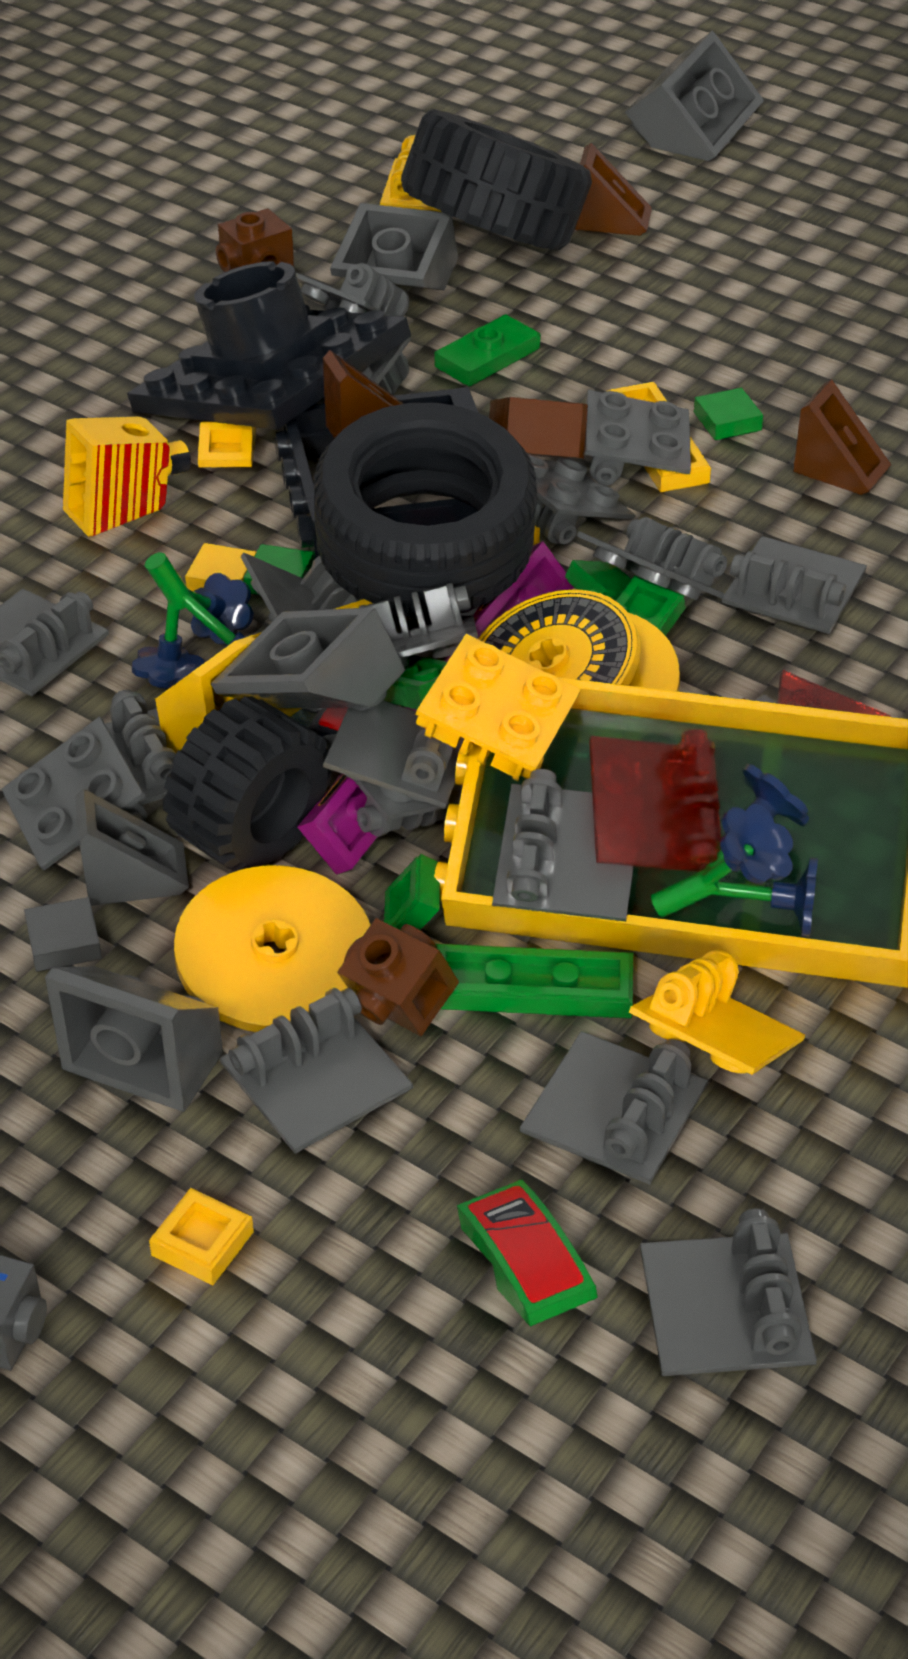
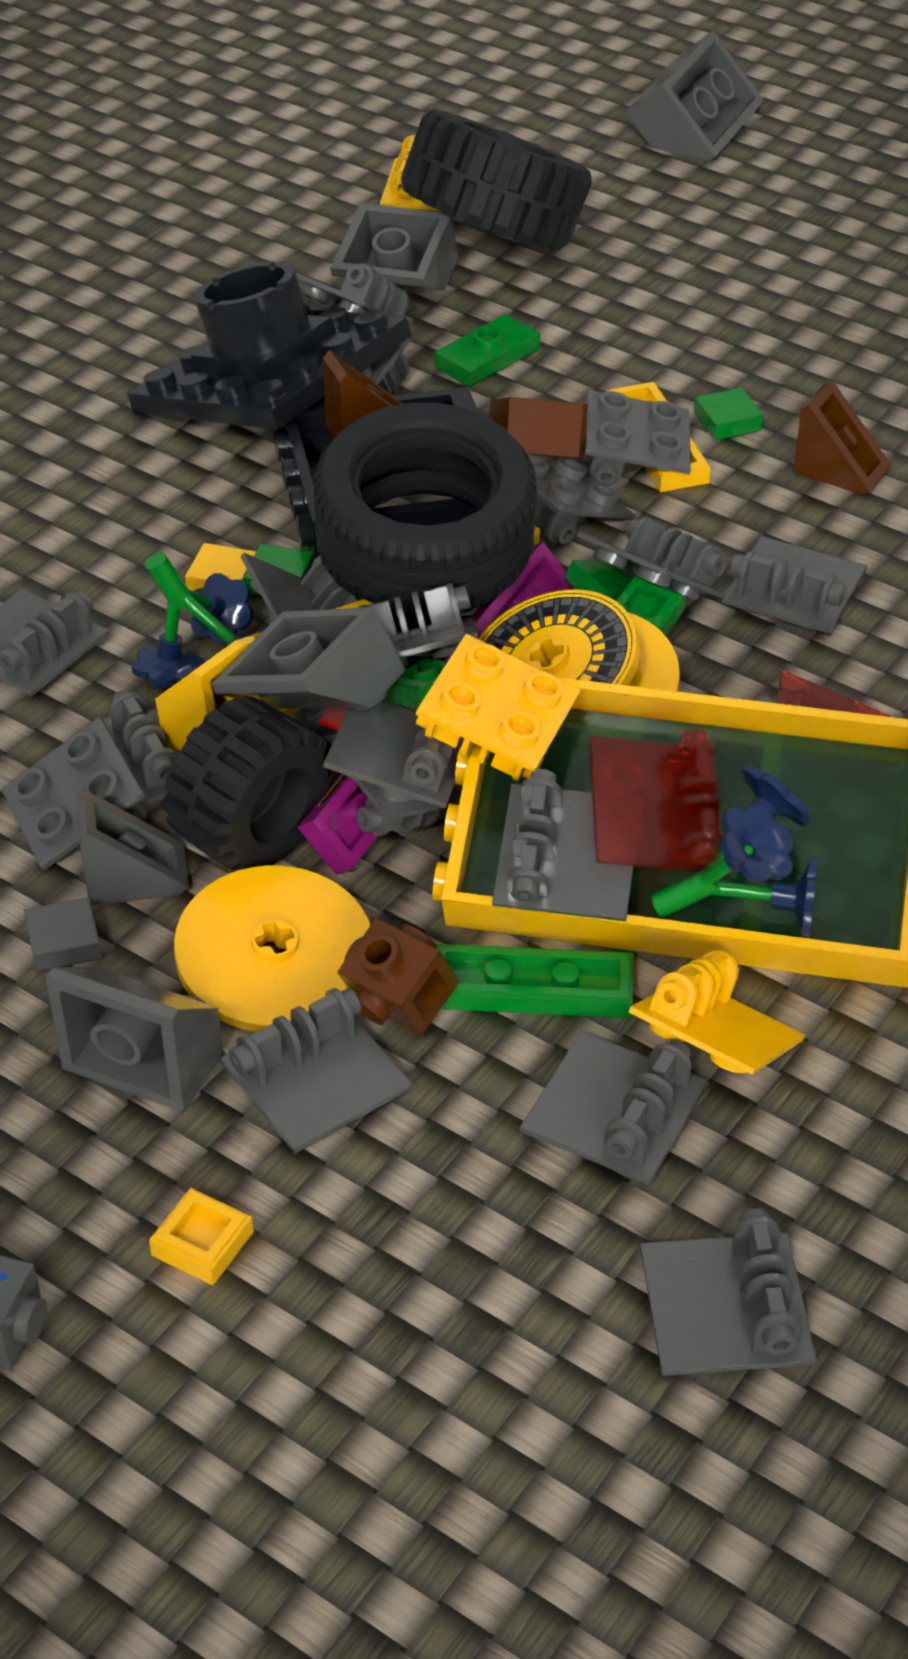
(117, 470): yellow torso -> none
(226, 445): yellow slope -> none
(254, 239): reddish brown brick -> none
(413, 895): green tile -> none
(528, 1252): slope -> none
(611, 201): reddish brown slope -> none

